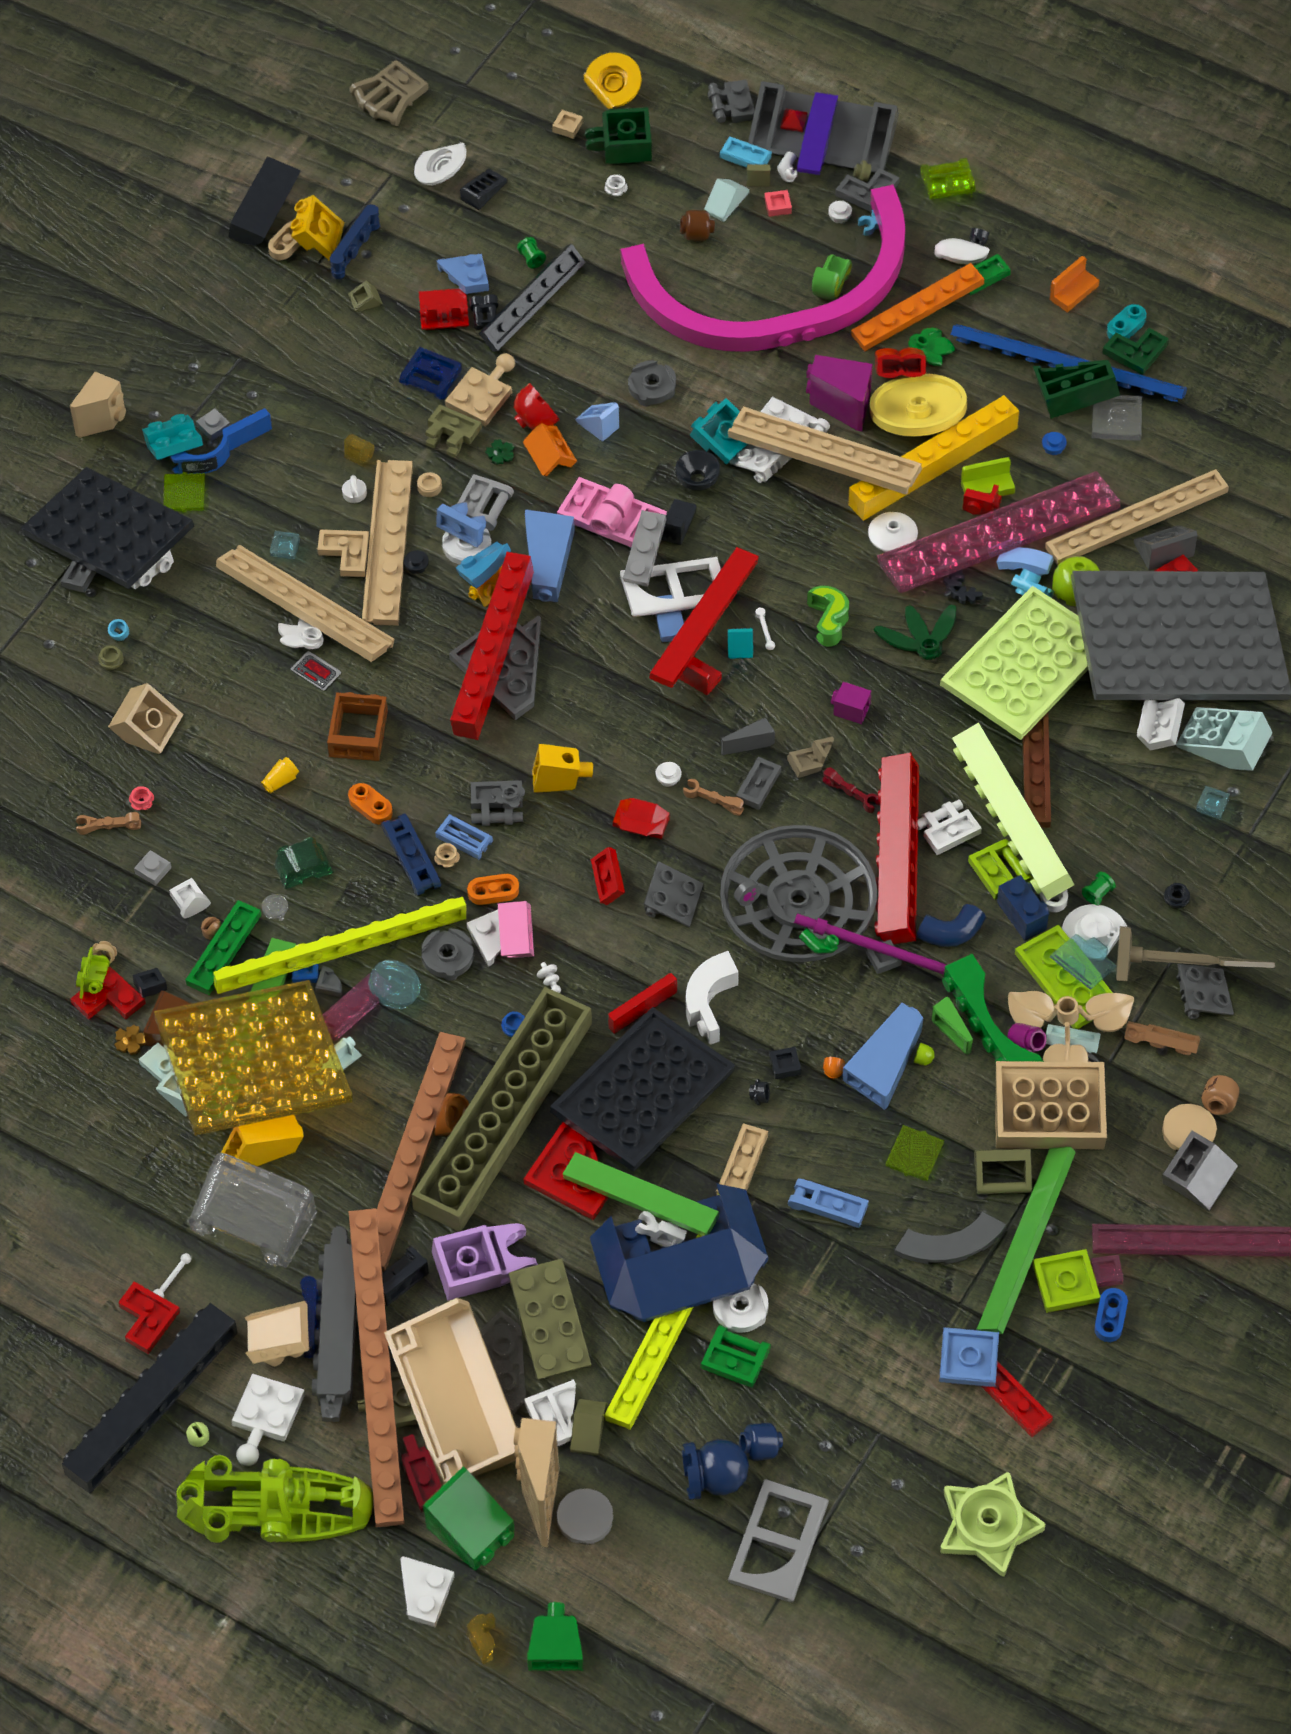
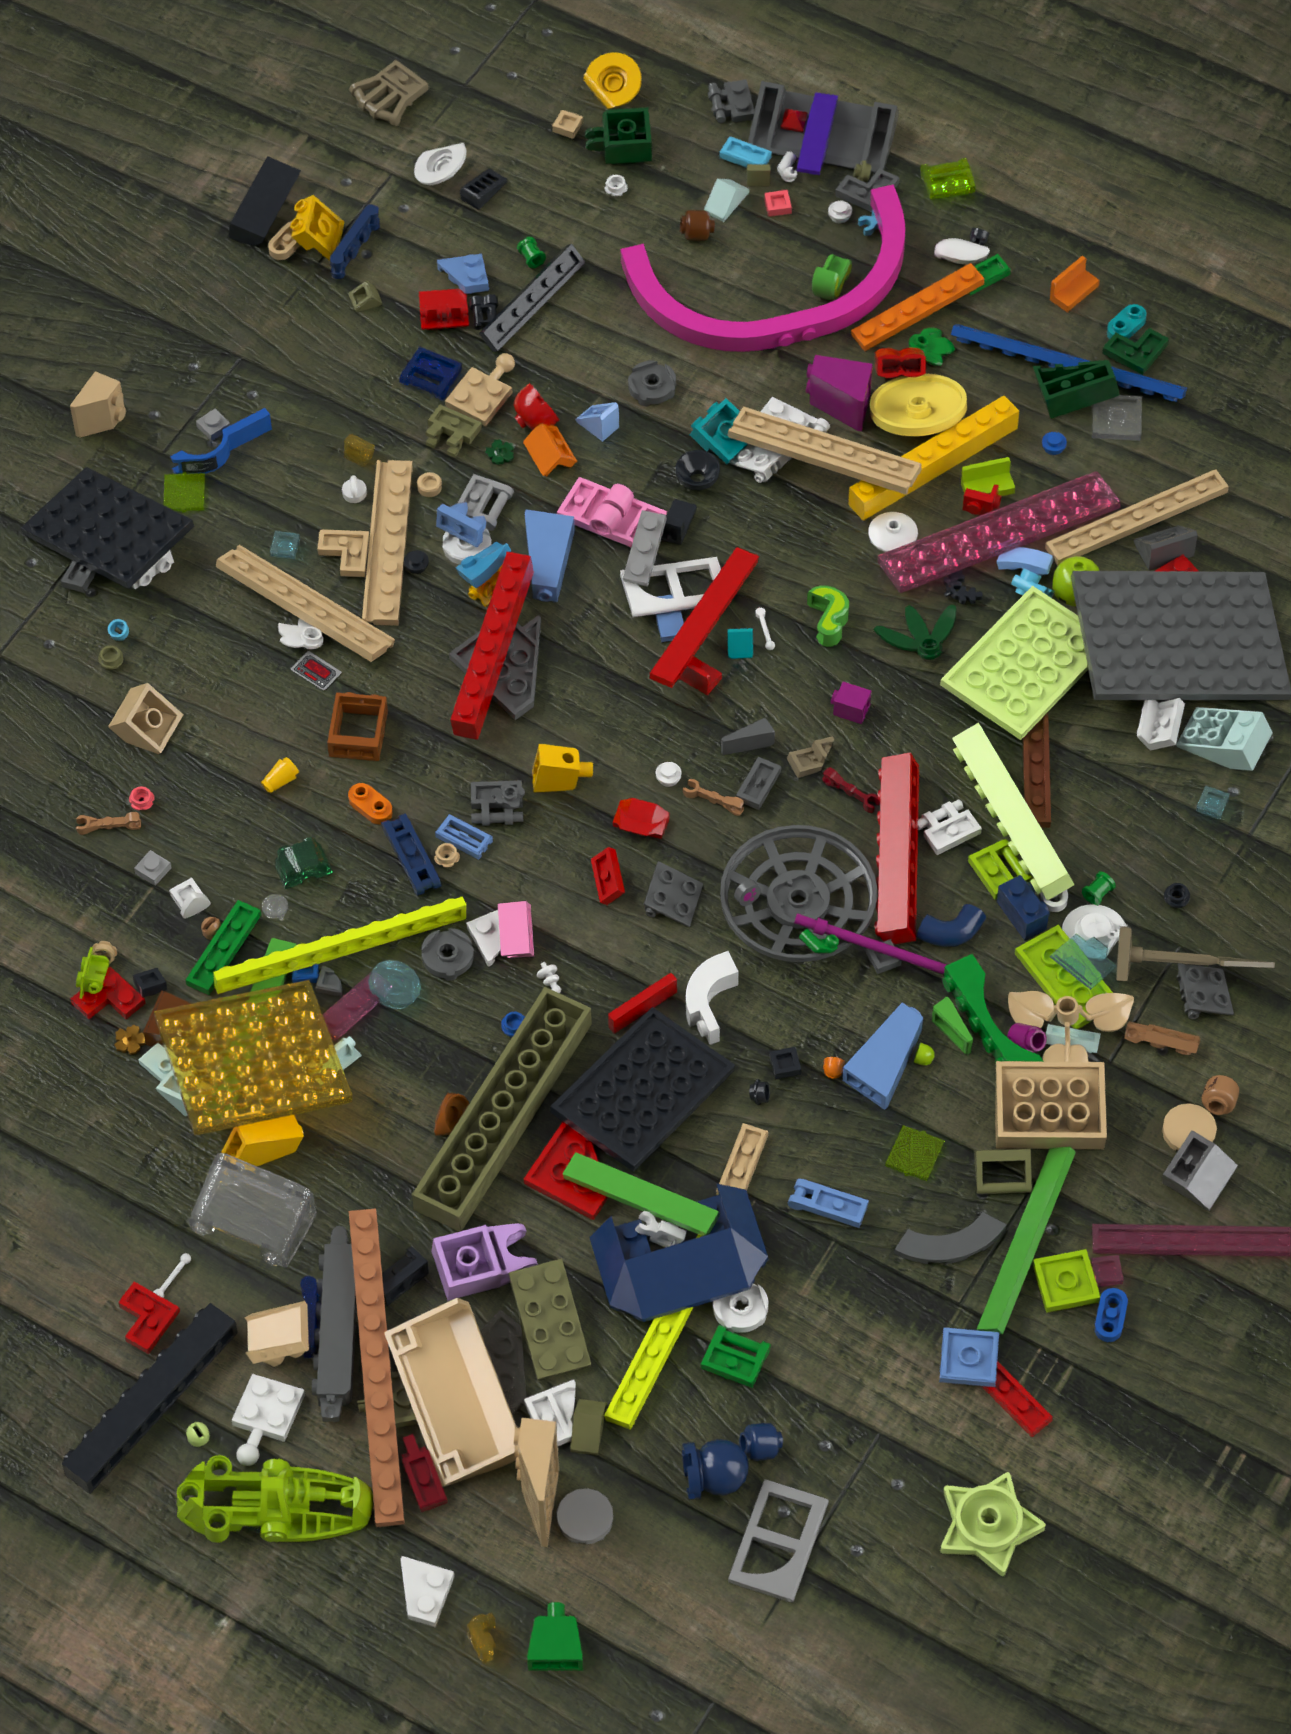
(172, 436): teal plate -> none
(416, 1141): nougat plate -> none
(468, 1519): green slope -> none
(493, 887): orange plate -> none

